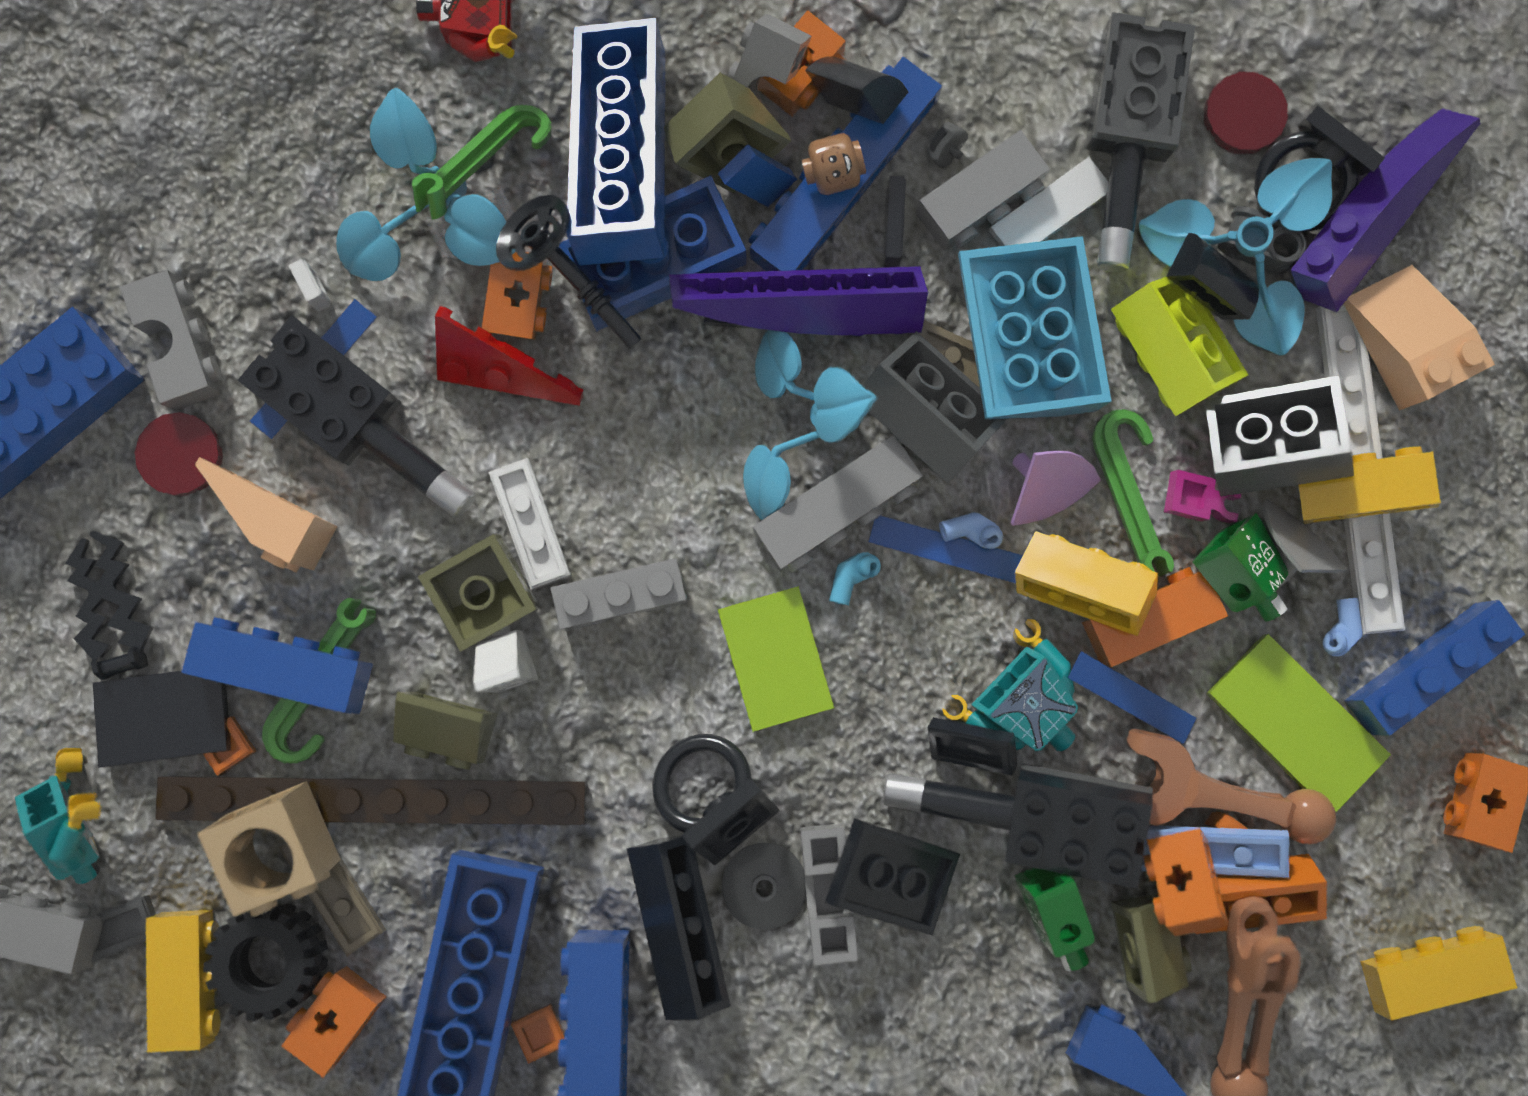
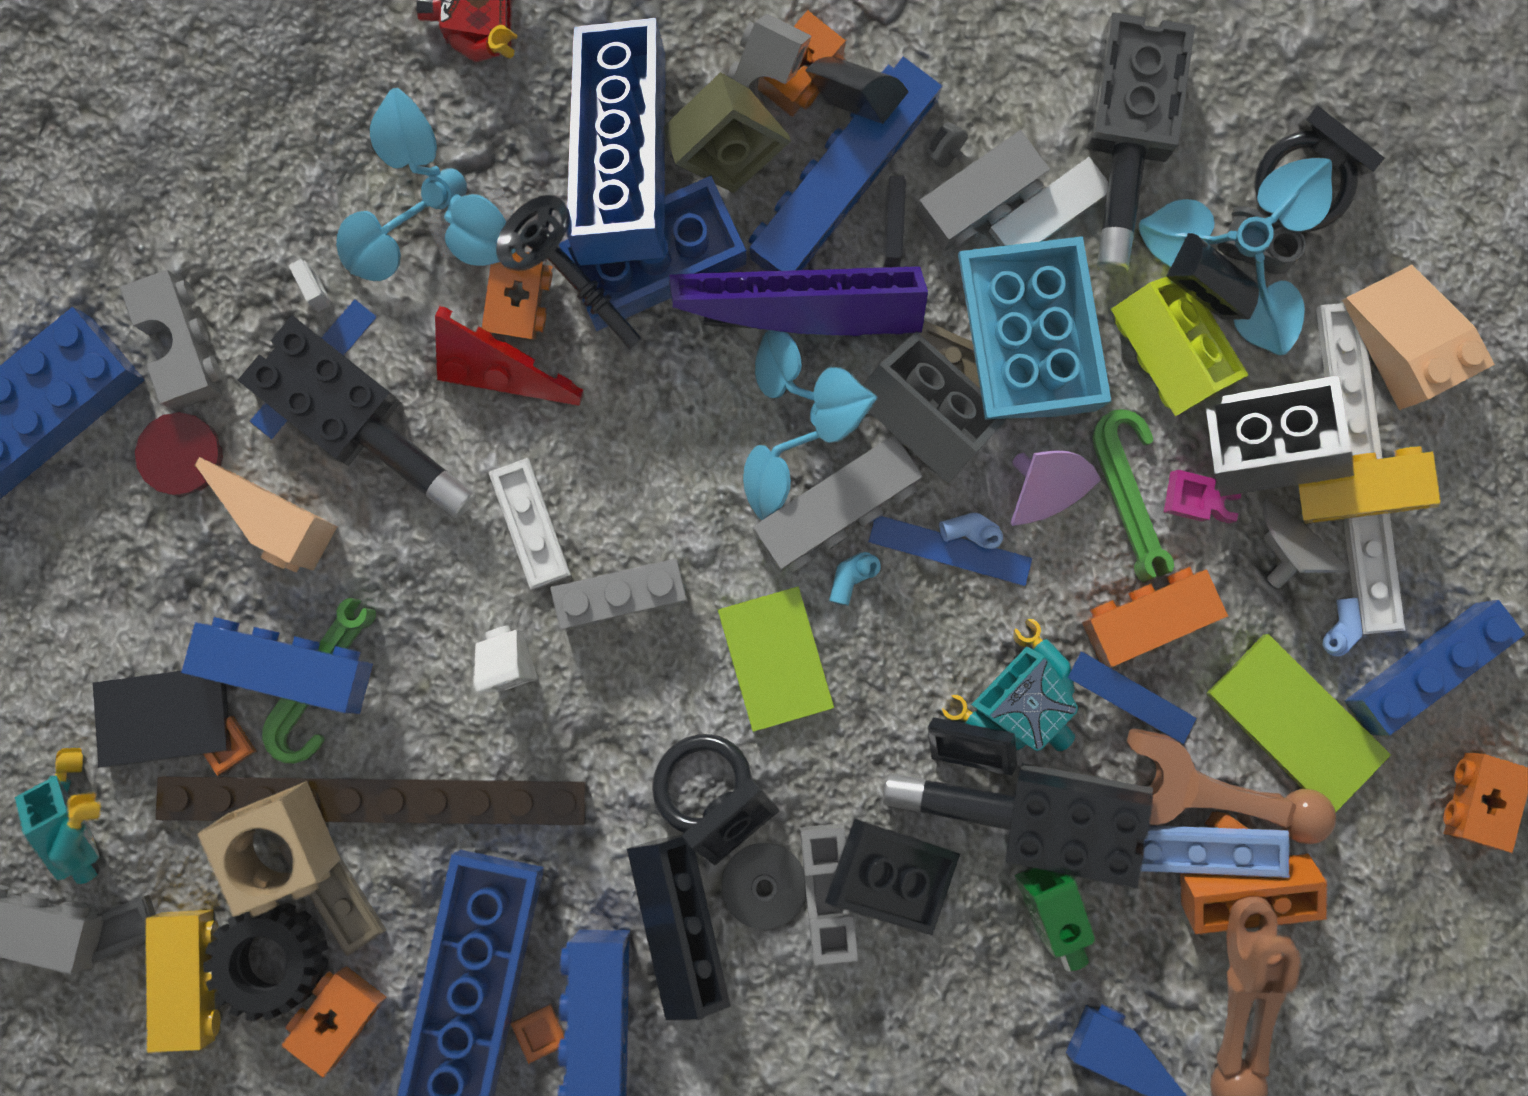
(101, 590): black piece -> none
(437, 187): bright green piece -> none
(443, 728): olive slope -> none
(478, 591): olive slope -> none
(757, 176): blue tile -> none
(834, 164): medium nougat head -> none
(1086, 582): yellow brick -> none
(1150, 953): olive slope -> none
(1201, 903): orange brick -> none
(1245, 113): dark red tile -> none
(1245, 568): green torso -> none
(1379, 209): dark purple slope -> none
(1438, 973): yellow brick -> none

